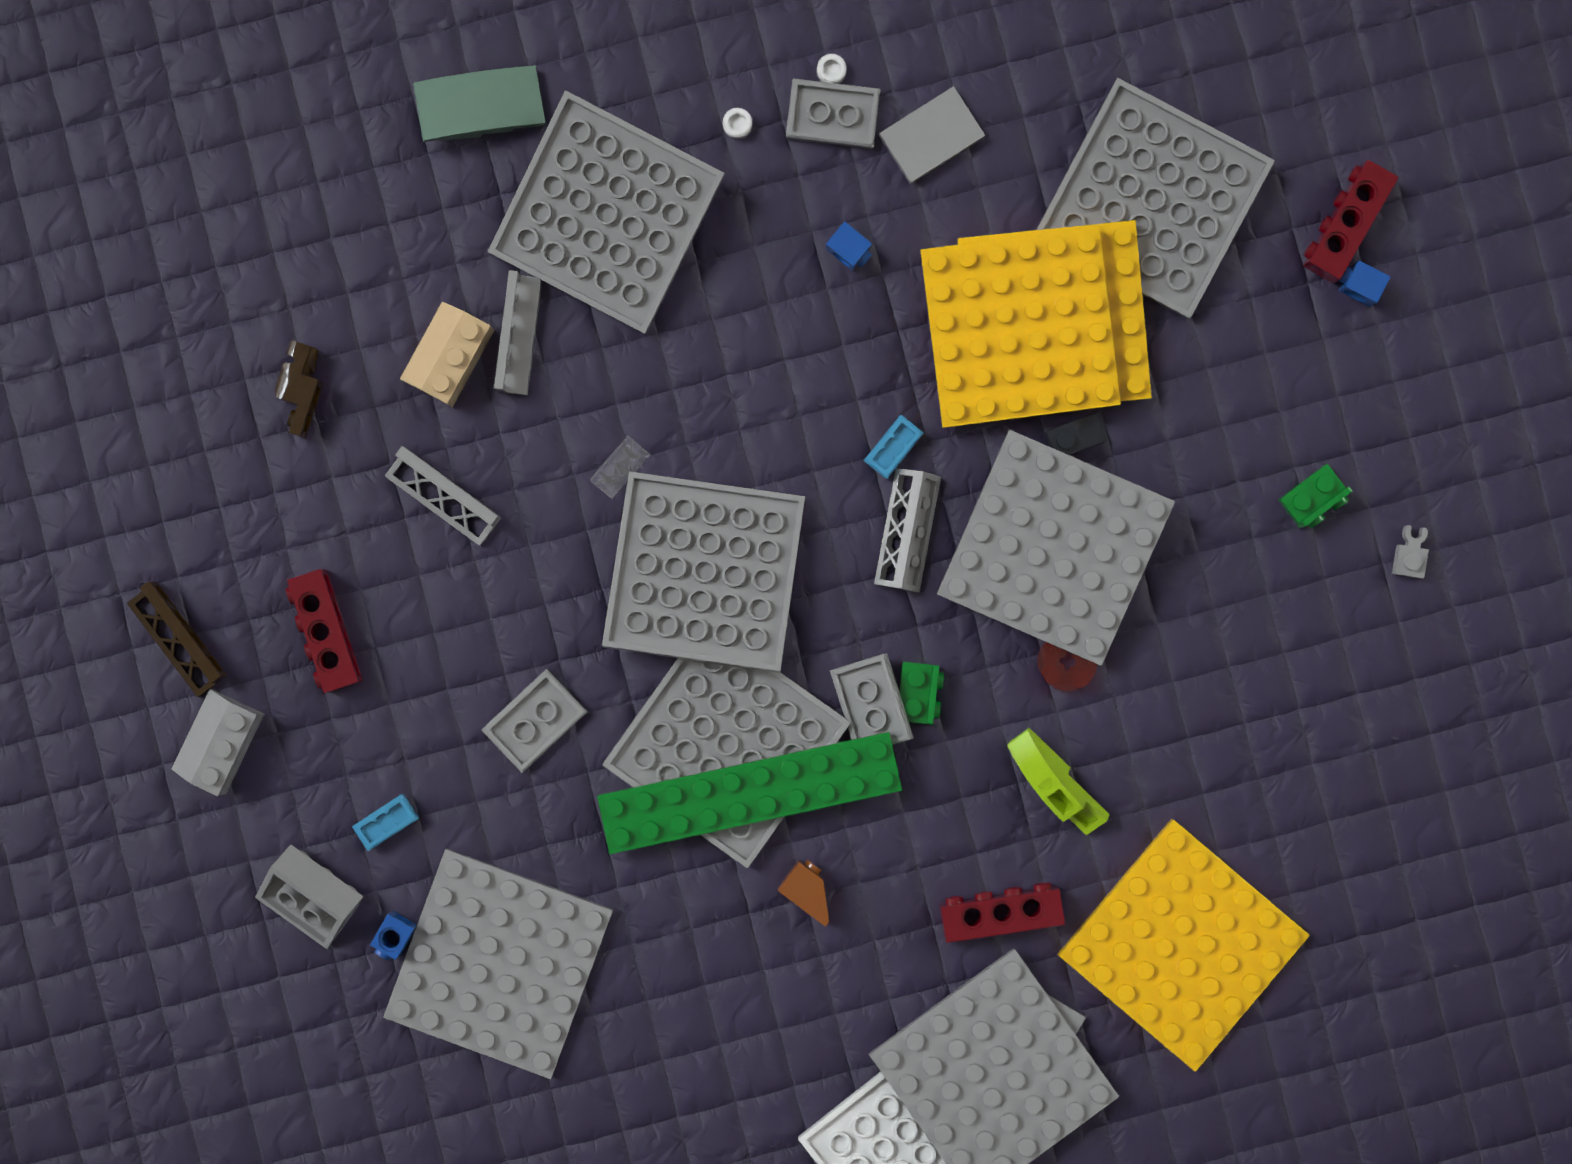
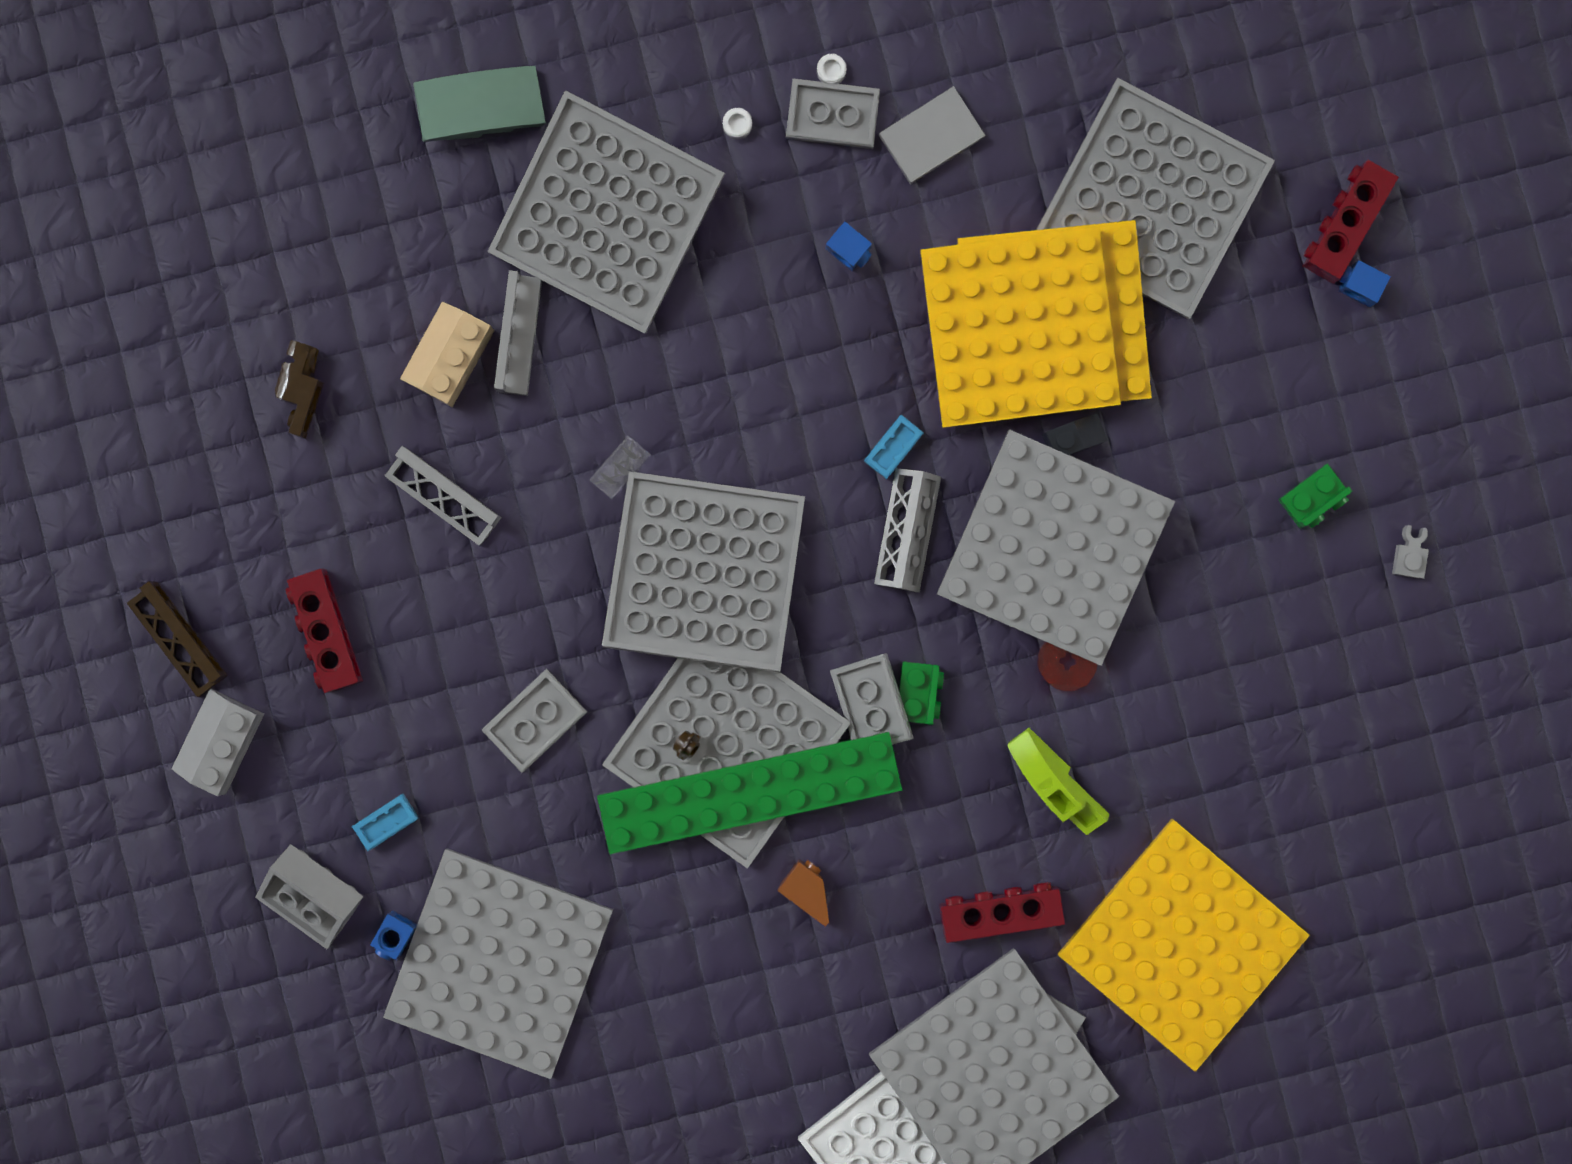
(686, 745): none -> dark brown plate

